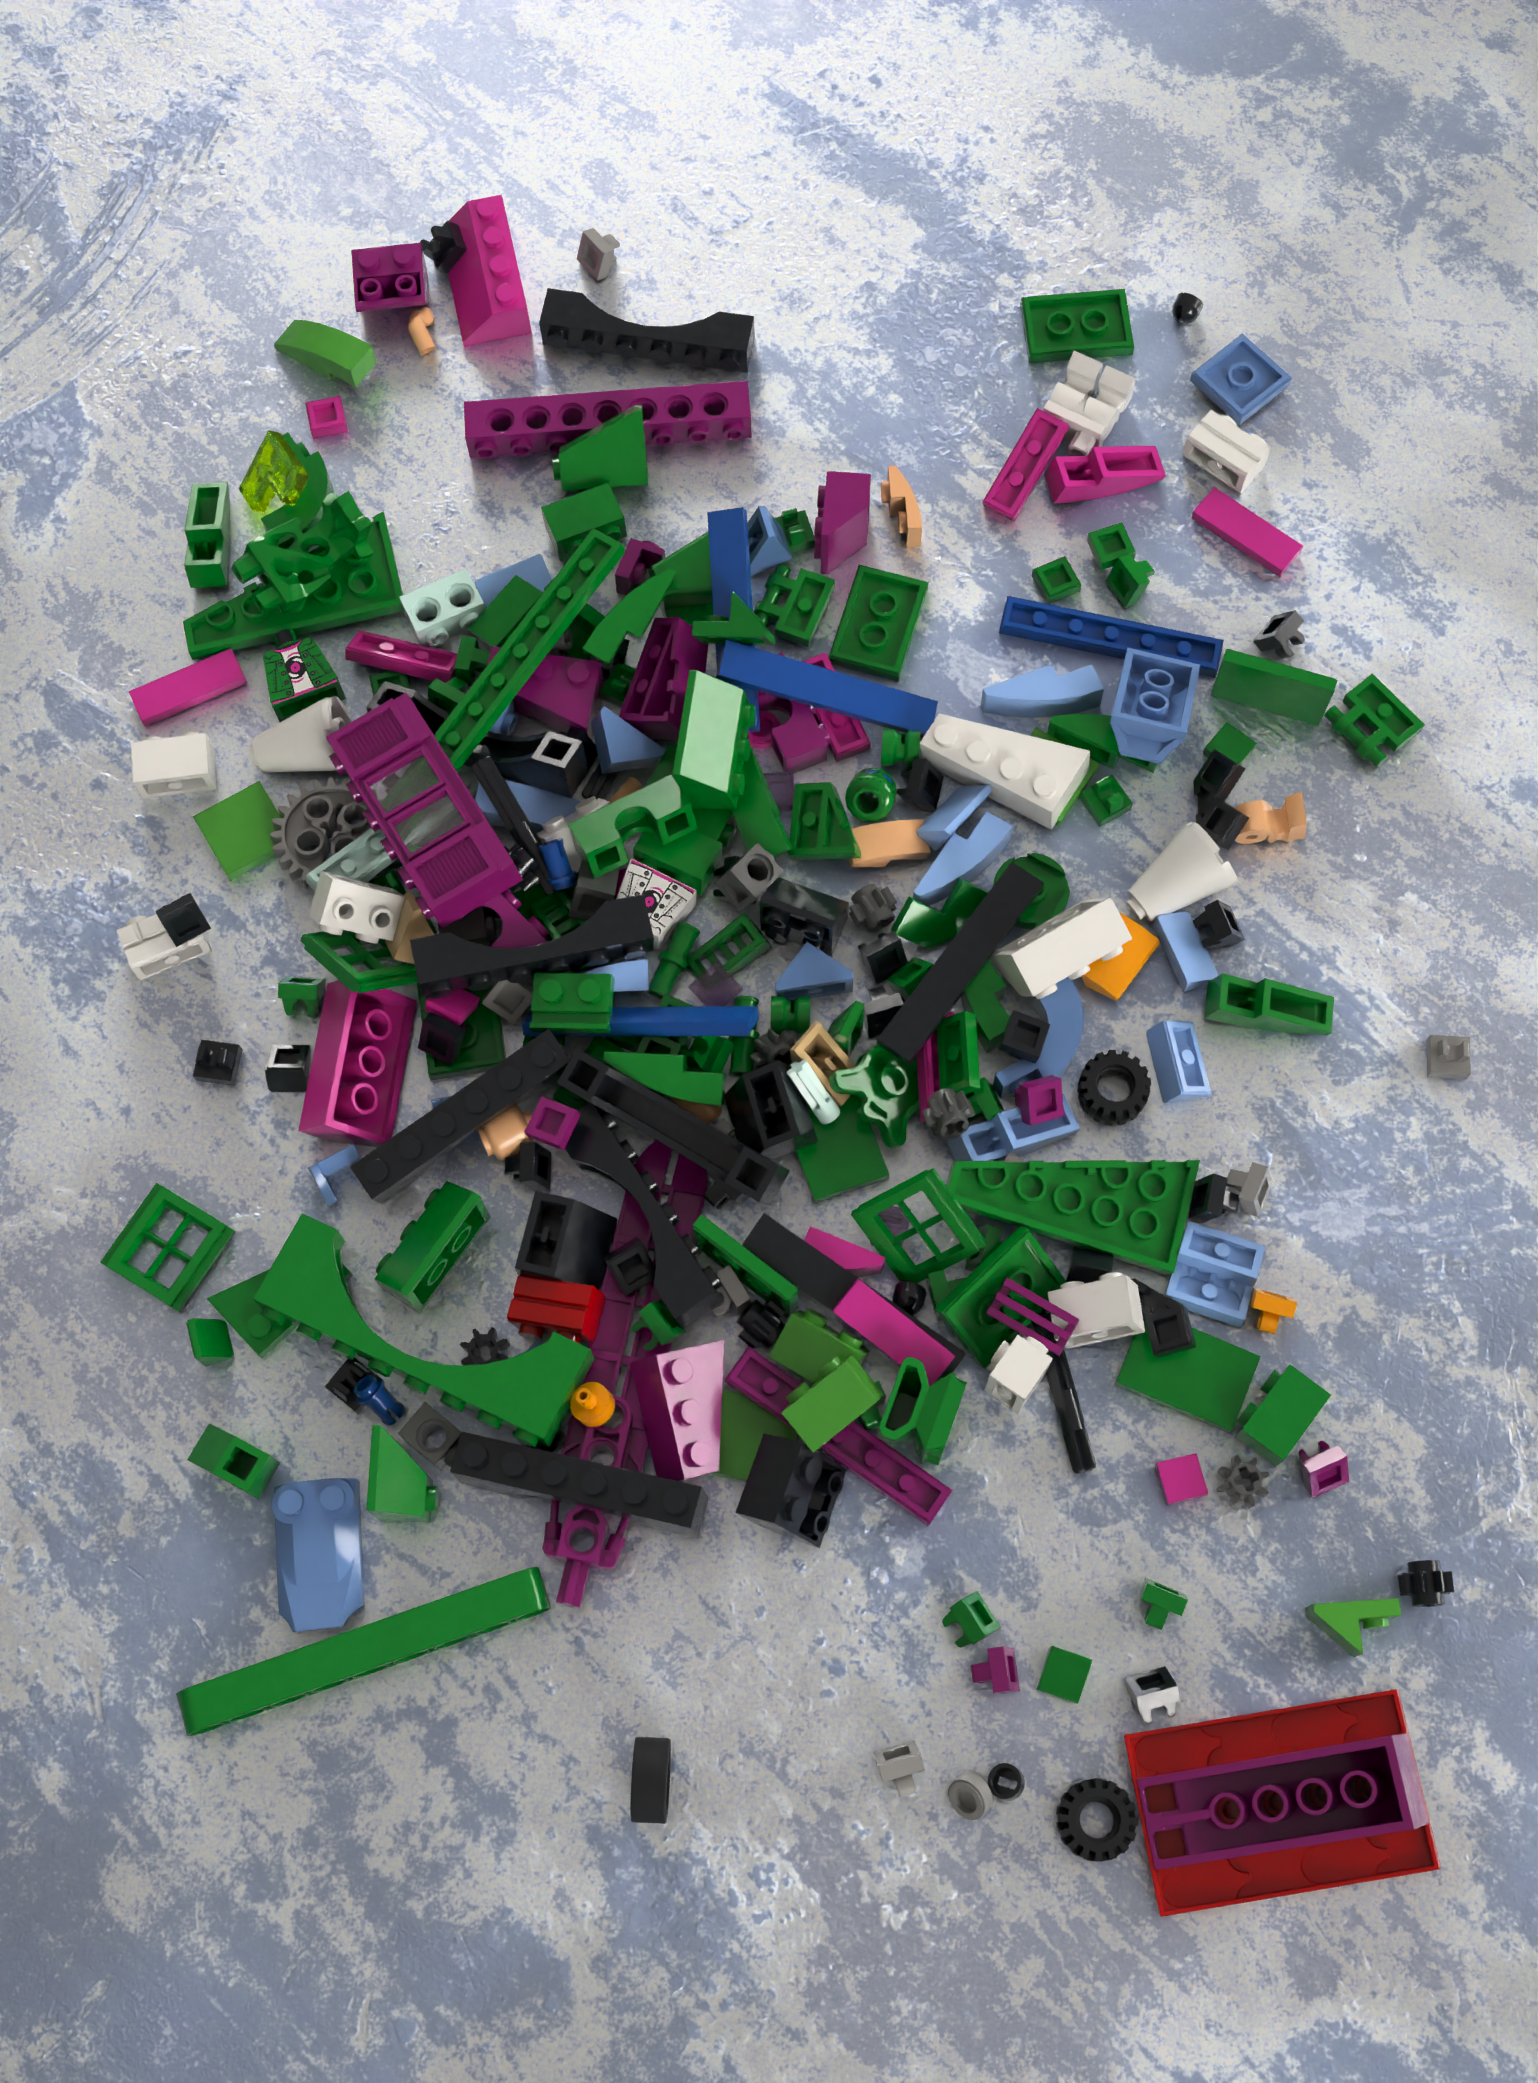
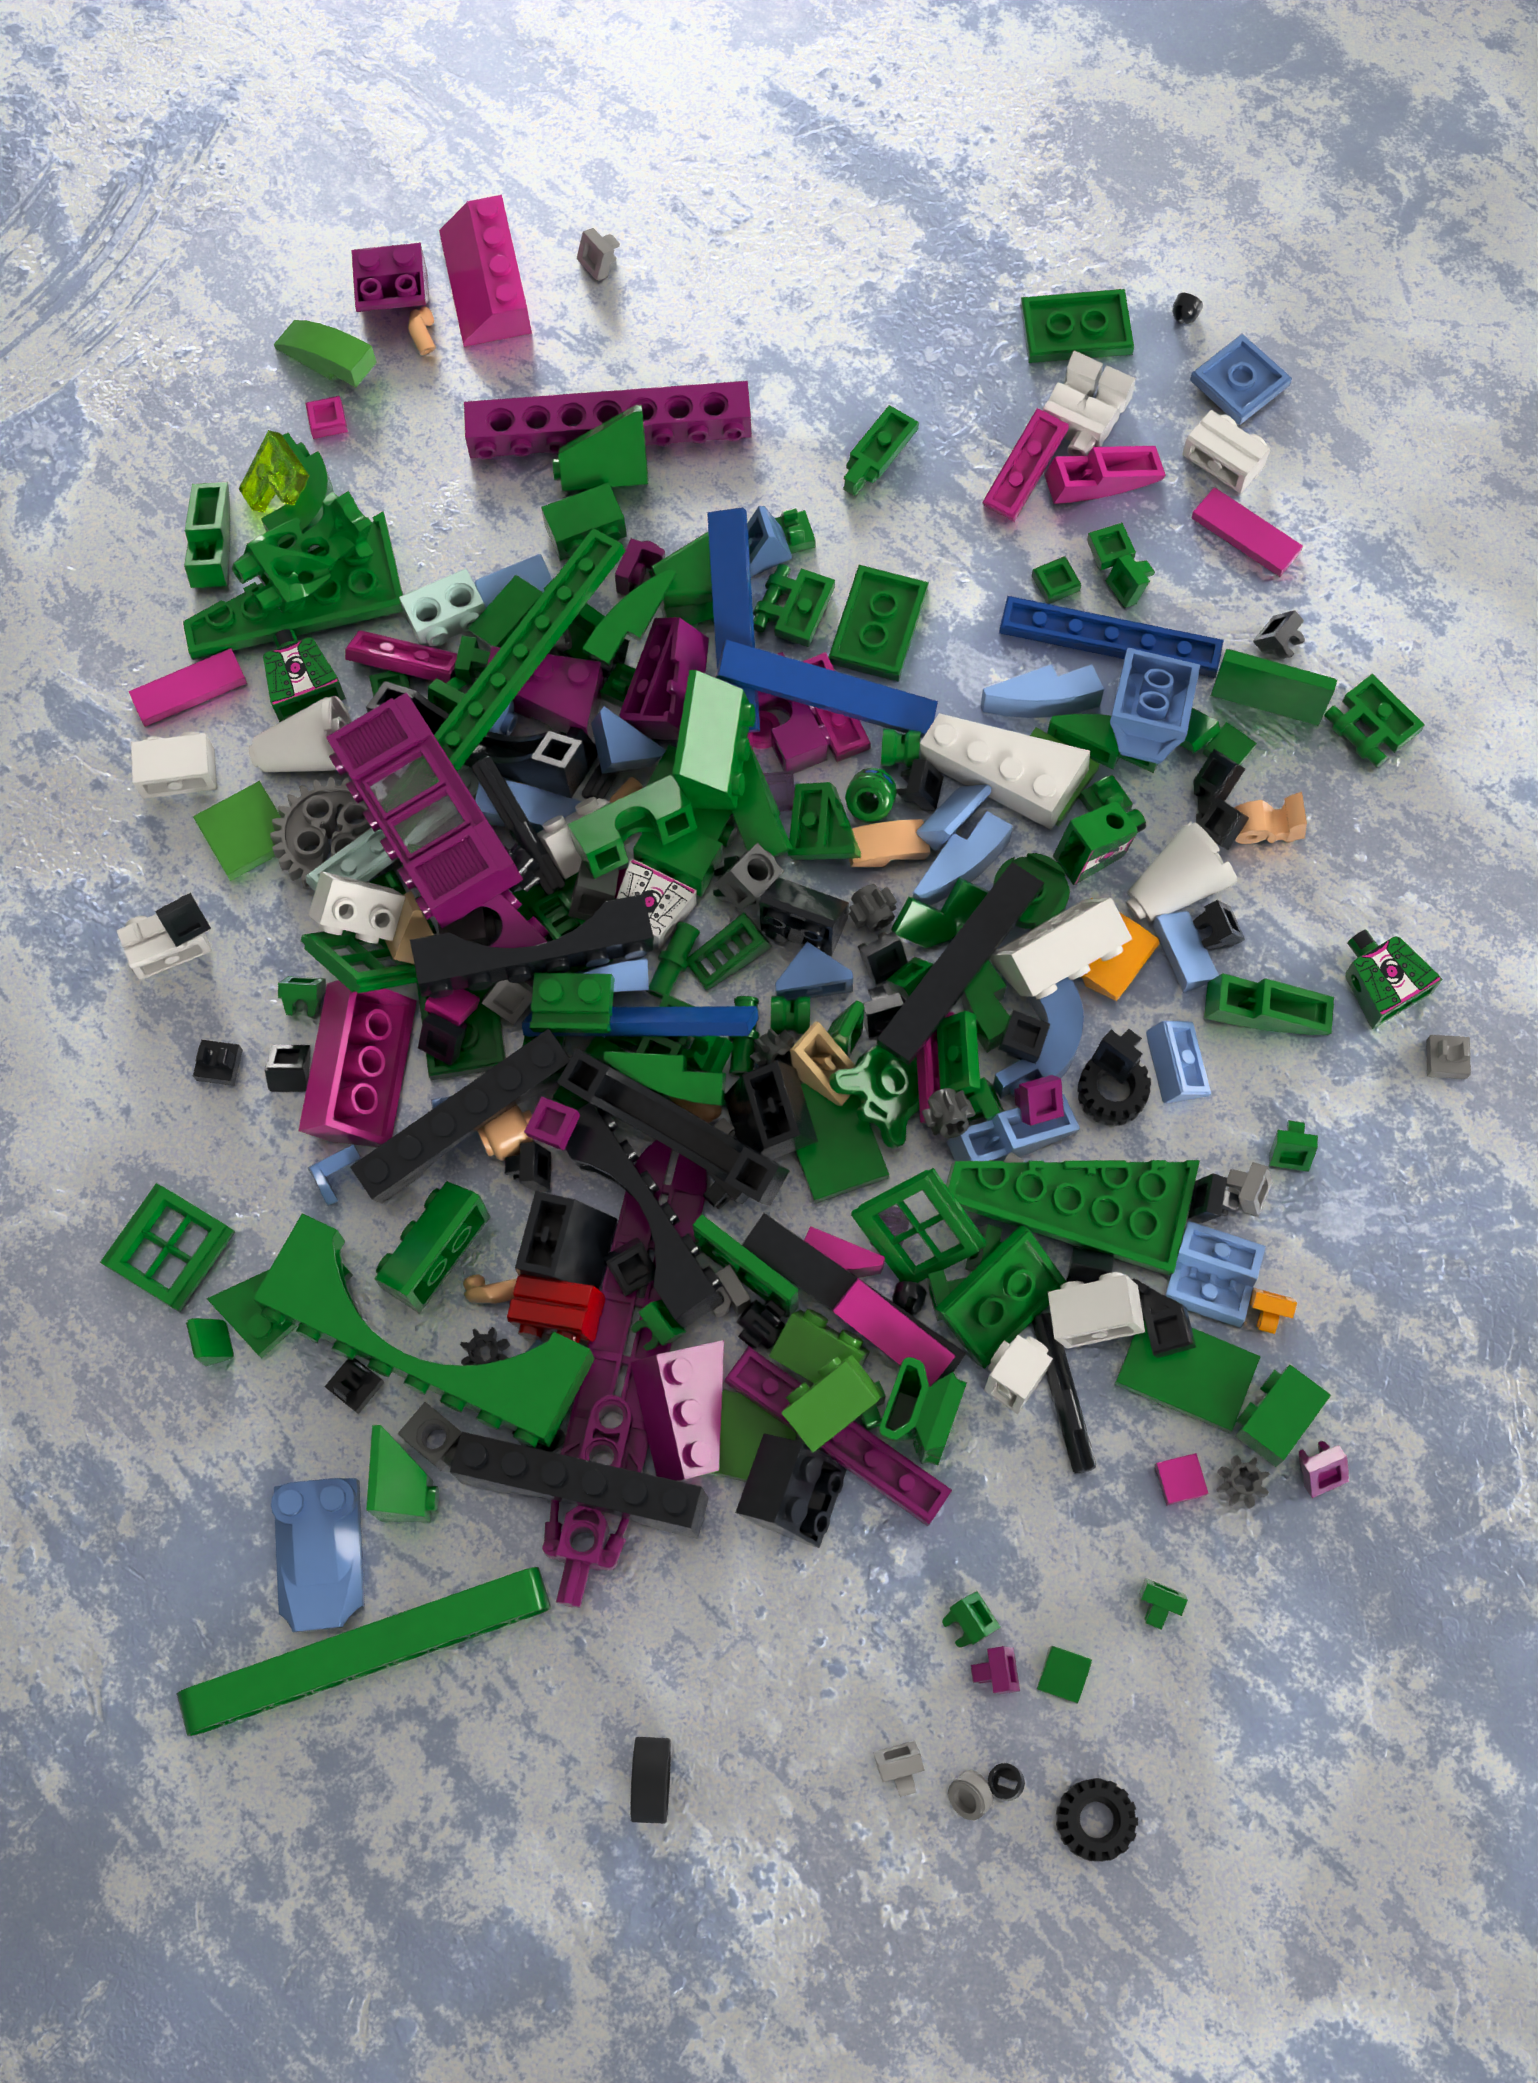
(234, 1461): green slope -> none
(371, 1392): blue pin -> none
(445, 246): black tile -> none
(492, 1293): none -> light nougat arm
(557, 864): blue pin -> none
(592, 1404): light orange tile -> none
(713, 342): black arch -> none
(715, 986): clear purple tile -> none
(742, 628): green slope -> none
(813, 1091): light aqua piece -> none
(841, 518): magenta slope -> none
(878, 448): none -> green hinge
(903, 504): light nougat slope -> none
(1001, 1298): magenta tile -> none
(1097, 840): none -> green torso
(1118, 1054): none -> black tile
(1153, 1690): tile -> none
(1200, 730): none -> green tile
(1280, 1802): piece -> none
(1293, 1148): none -> green tile
(1342, 1620): bright green slope -> none
(1387, 977): none -> green torso
(1426, 1583): black gear -> none

